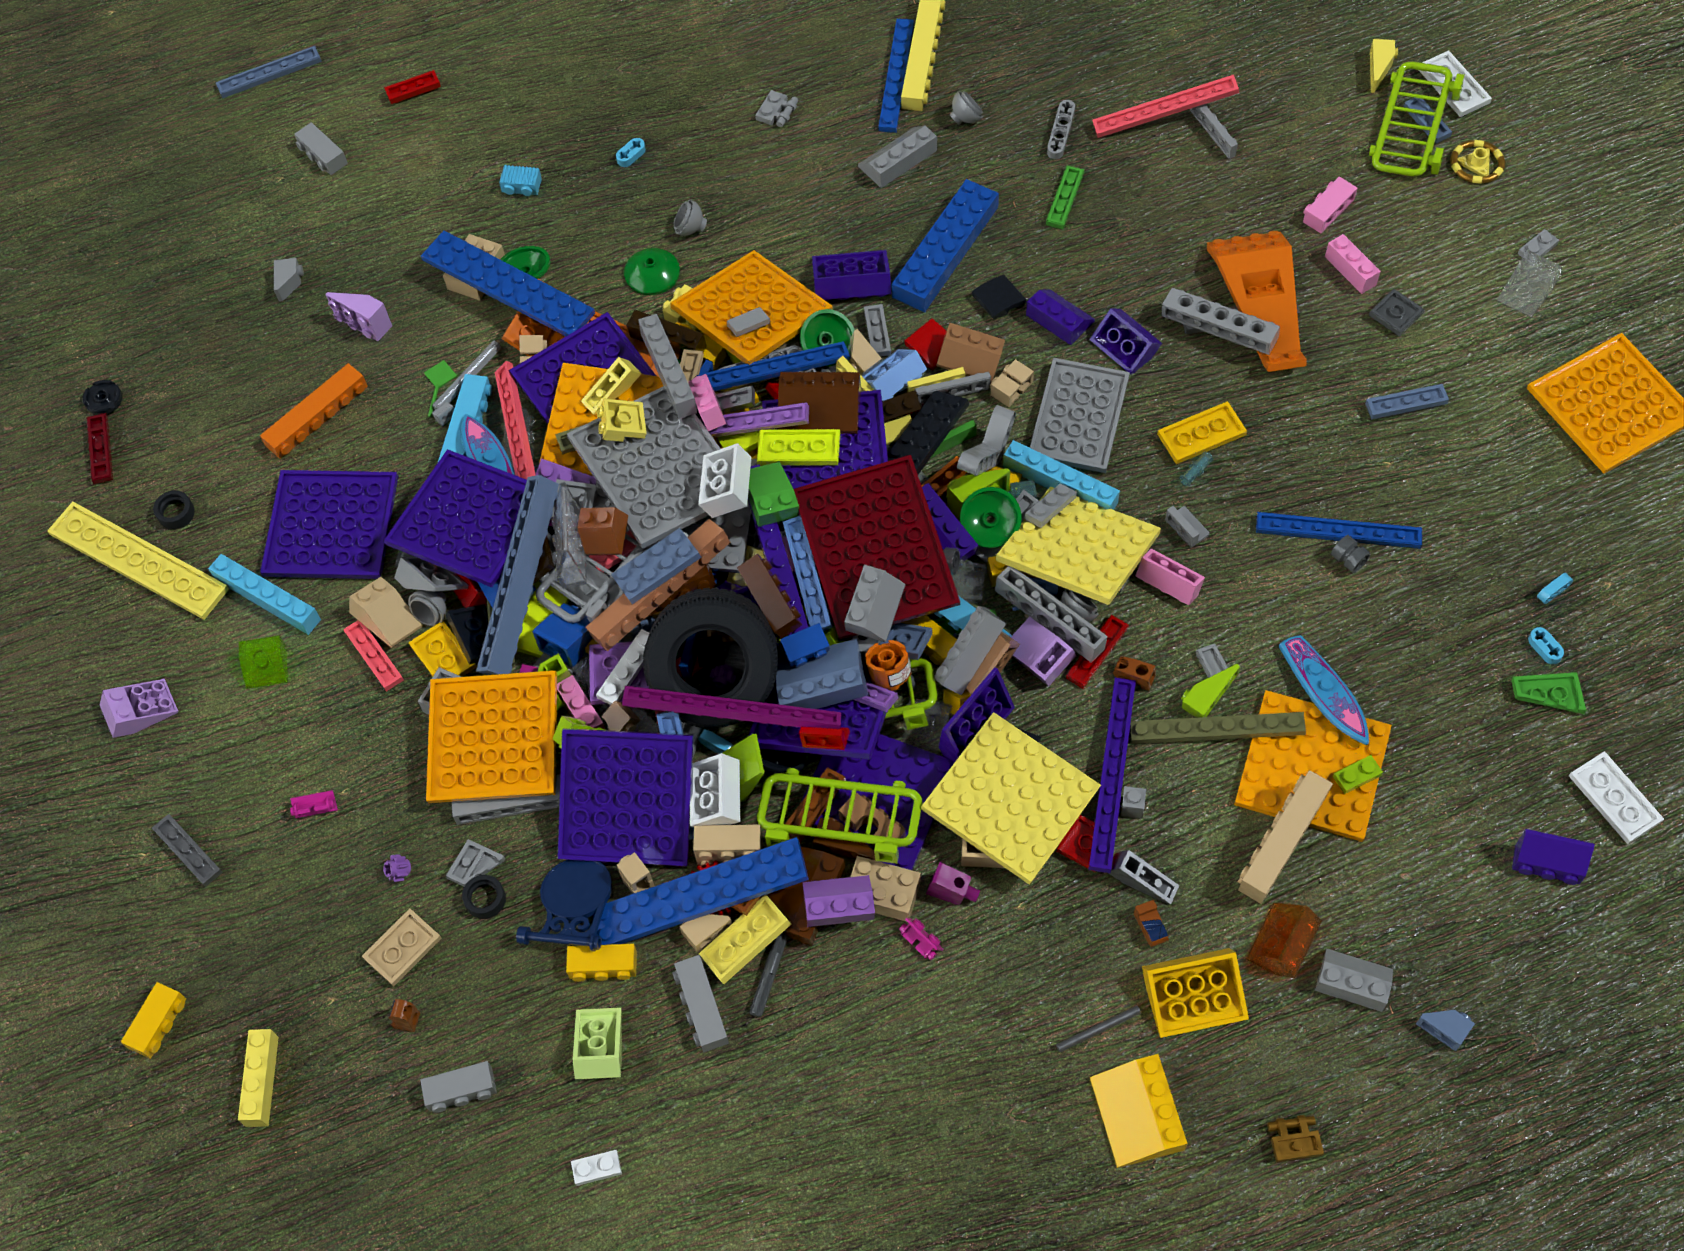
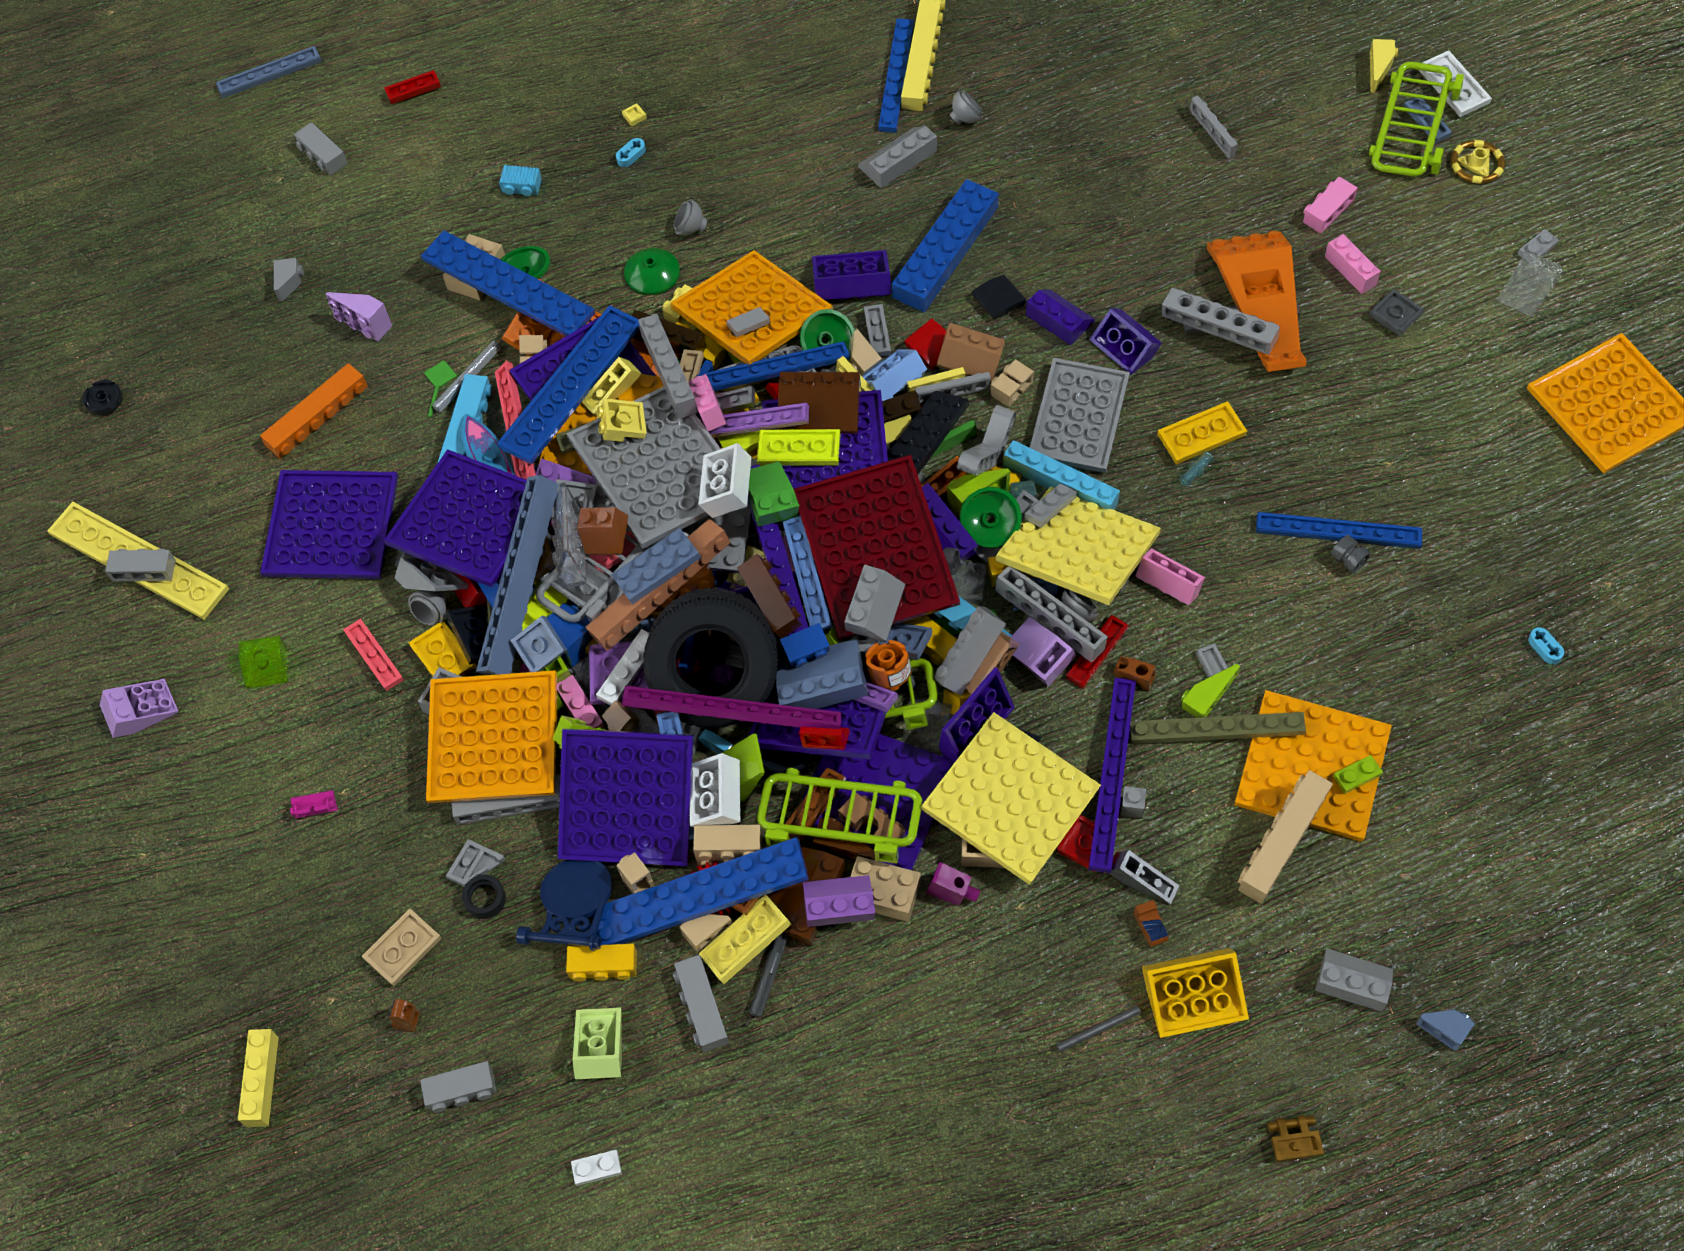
(99, 448): dark red plate -> none
(140, 565): none -> light grey brick
(153, 1020): yellow brick -> none
(169, 498): black tyre -> none
(187, 850): flat silver plate -> none
(265, 594): medium azure brick -> none
(383, 612): tan slope -> none
(397, 868): medium lavender gear -> none
(443, 413): light grey piece -> none
(538, 645): none -> sand blue plate
(569, 385): none -> blue plate
(634, 114): none -> light yellow tile
(772, 107): light grey plate -> none
(915, 931): dark pink hinge -> none
(1061, 129): light grey beam -> none
(1065, 197): bright green tile -> none
(1138, 1111): yellow slope -> none
(1165, 106): coral plate -> none
(1186, 525): light grey panel -> none
(1284, 939): clear orange slope -> none
(1325, 688): dark azure piece -> none
(1407, 401): sand blue plate -> none
(1551, 690): bright green wing -> none
(1552, 857): dark purple slope -> none
(1555, 588): medium azure beam -> none
(1616, 797): white plate -> none

